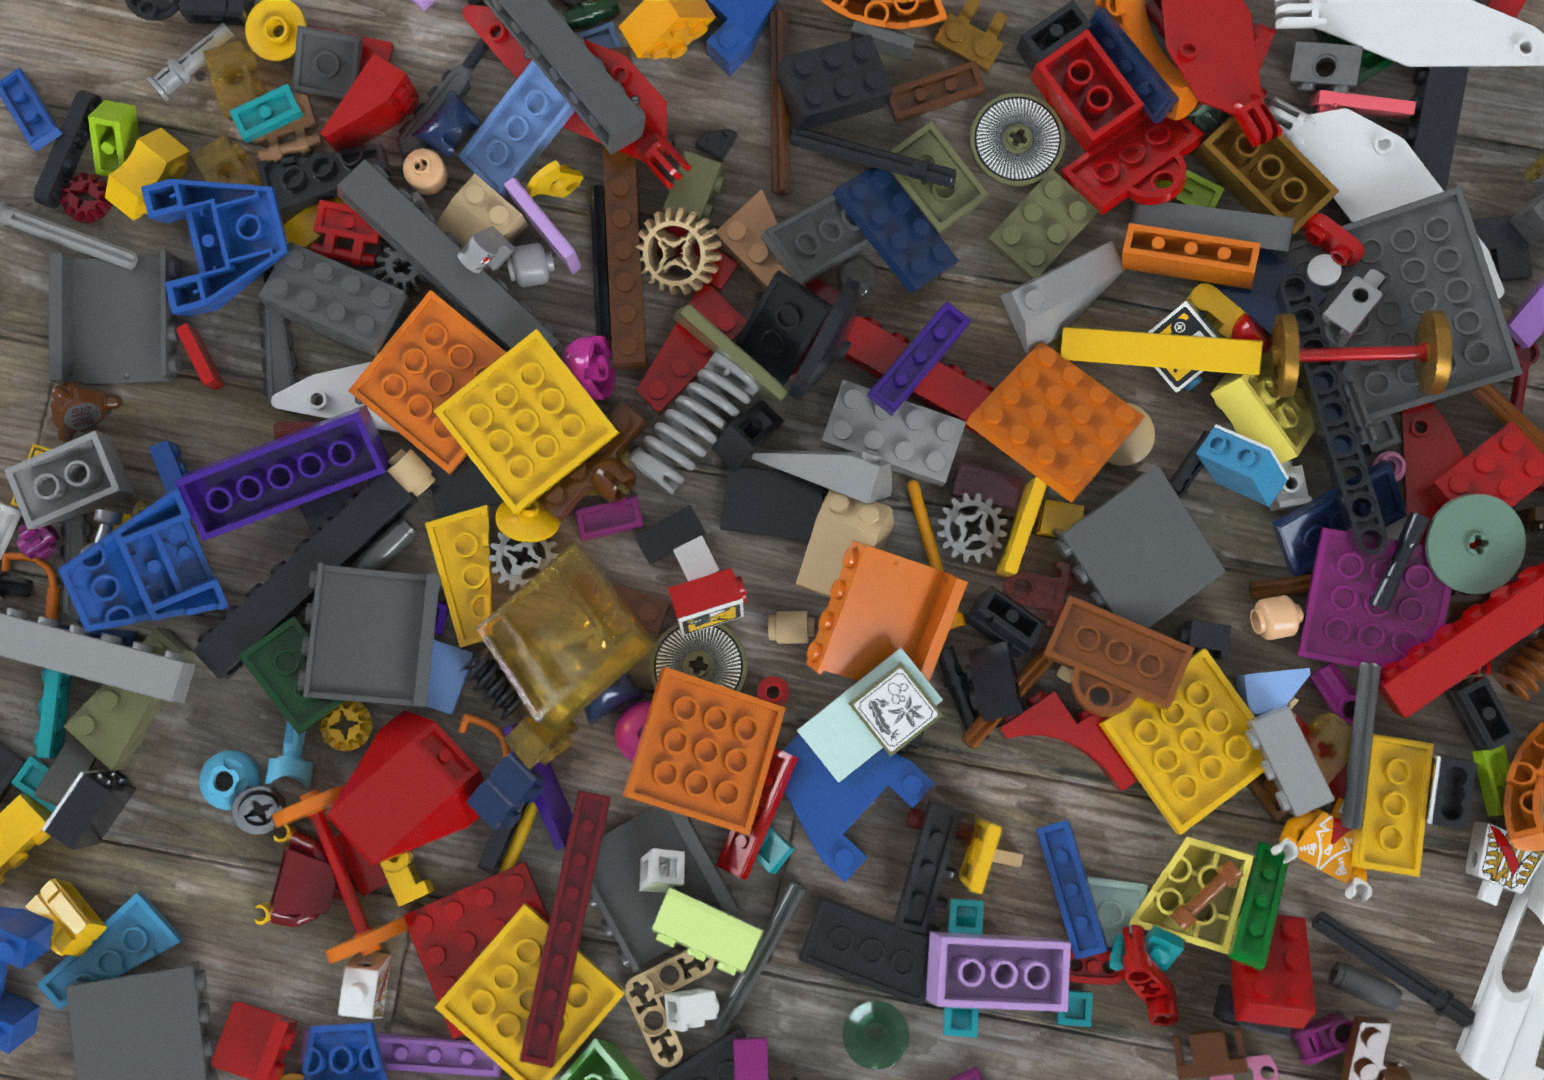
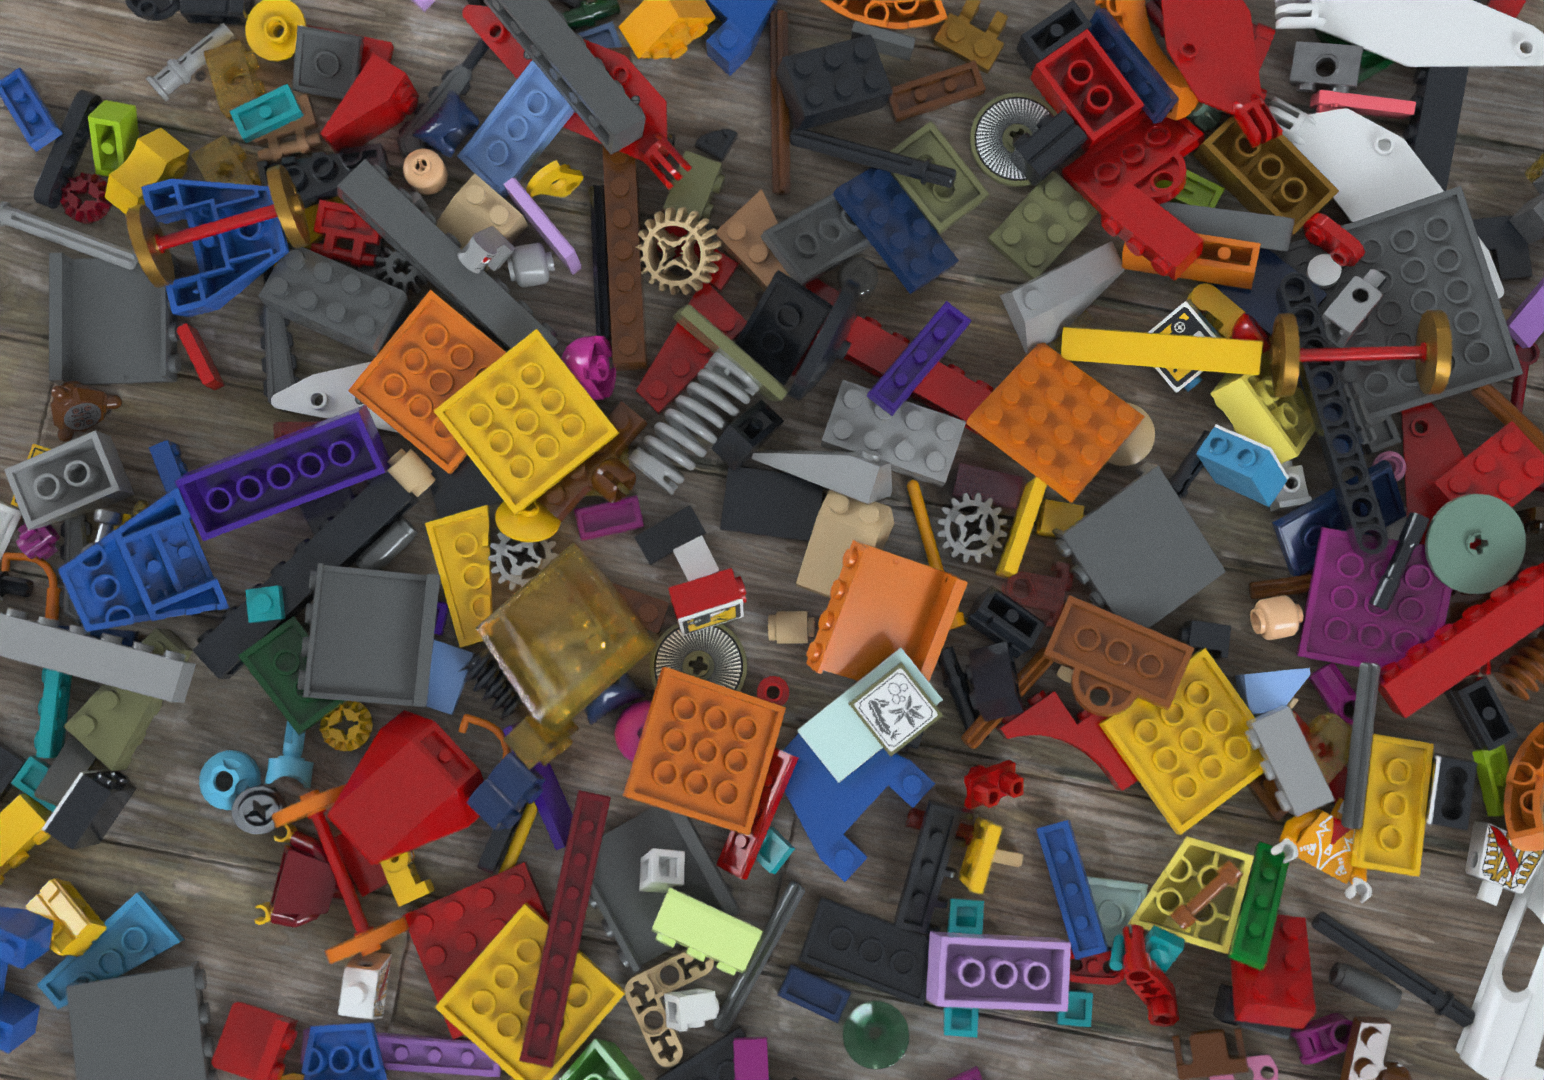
(153, 246): none -> pearl gold piece
(265, 604): none -> teal plate
(814, 993): none -> dark blue tile
(992, 783): none -> red hips
(1047, 147): none -> black brick
(1151, 231): none -> red brick

